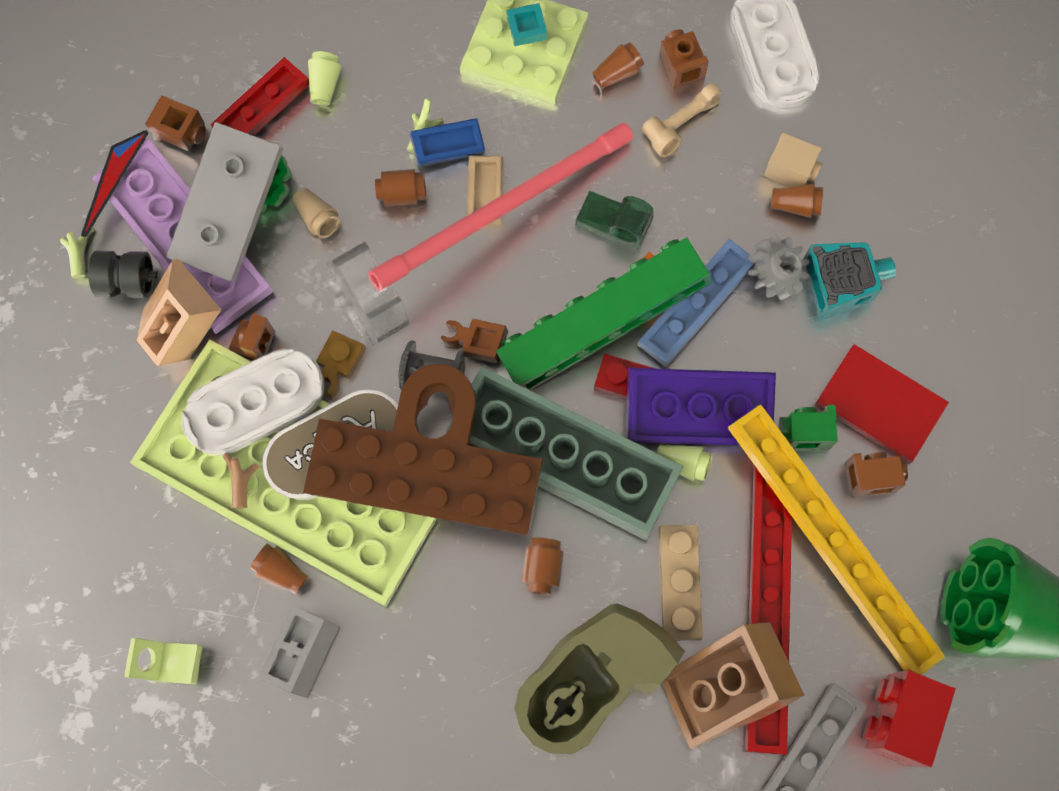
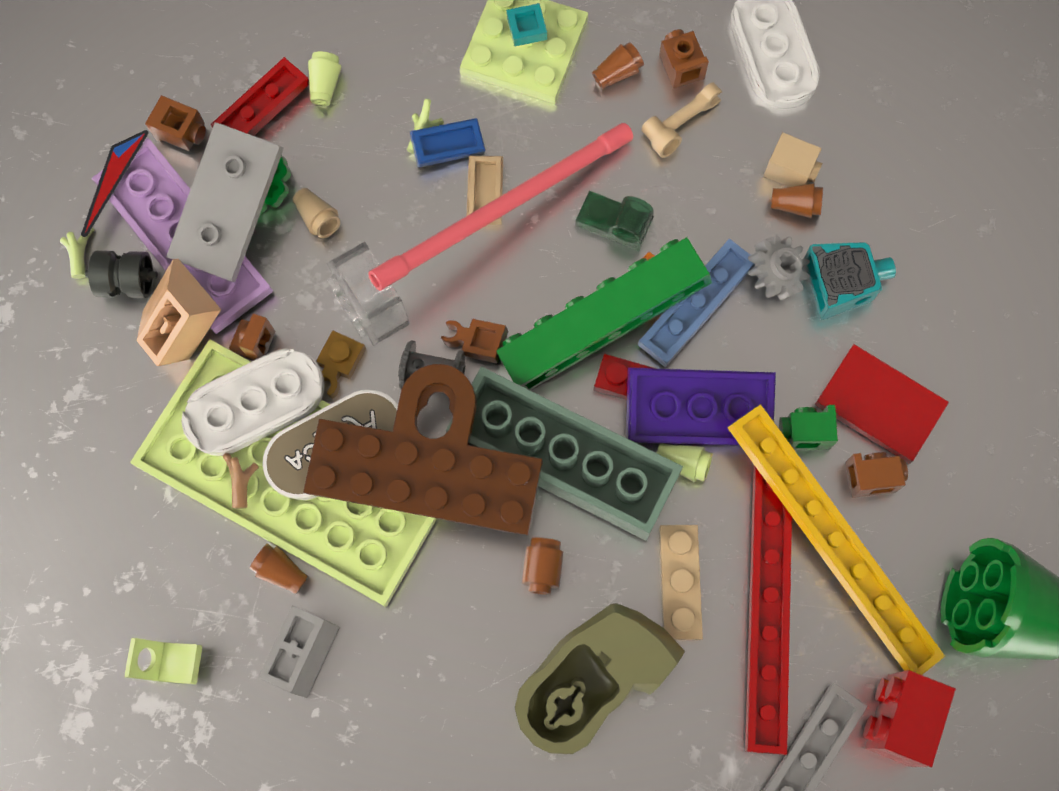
(400, 187): dark orange brick -> none
(731, 684): medium nougat slope -> none

